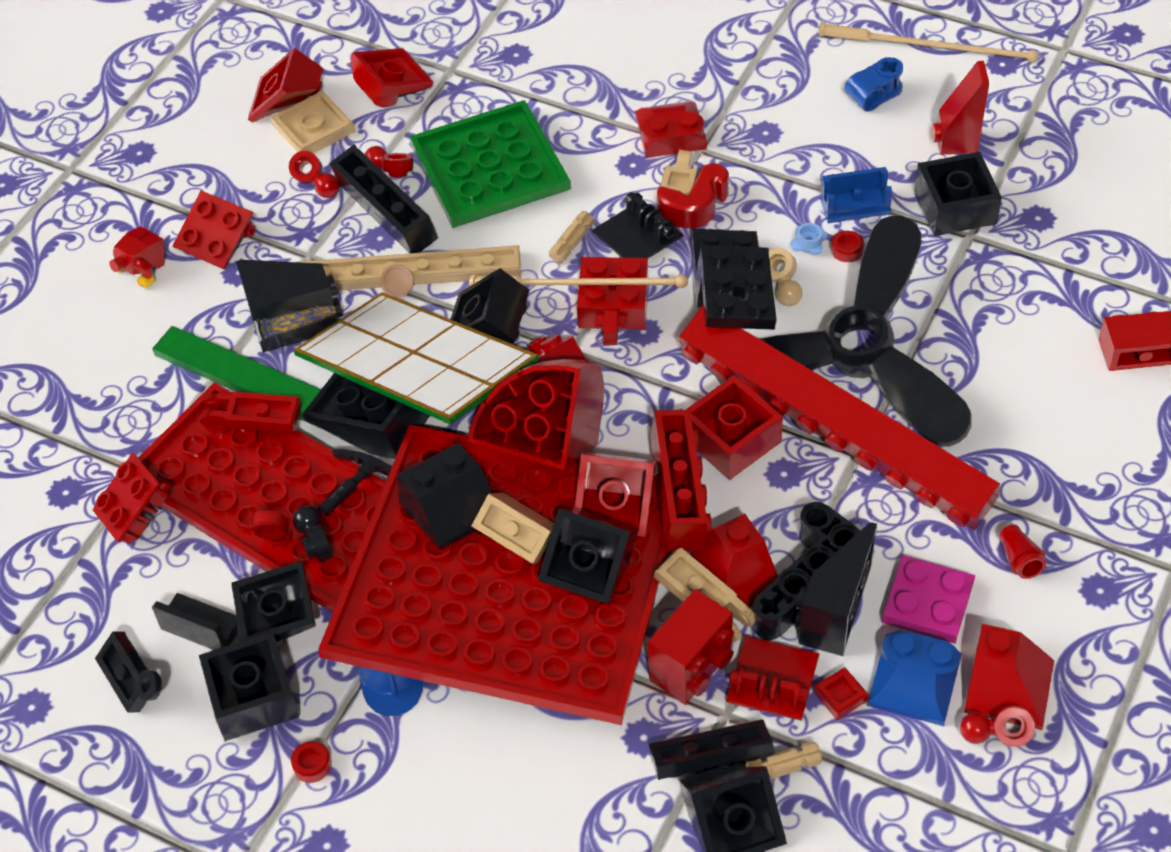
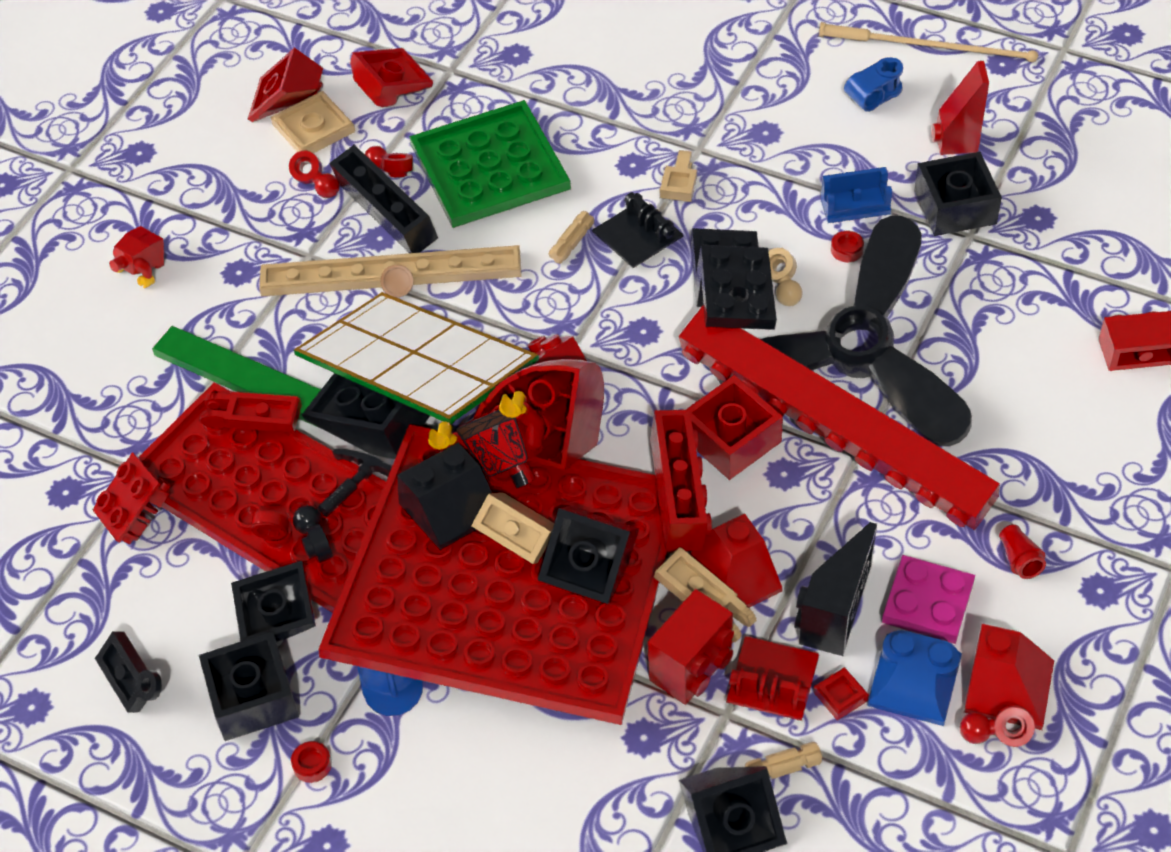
(196, 621): black panel -> none
(214, 229): red hinge -> none
(288, 300): black slope -> none
(493, 306): black slope -> none
(499, 438): none -> torso
(612, 305): red hinge -> none
(616, 488): red slope -> none
(670, 129): red slope -> none
(680, 281): tan piece -> none
(699, 205): red animal -> none
(711, 749): black plate -> none
(775, 605): black beam -> none
(809, 238): light blue plate -> none

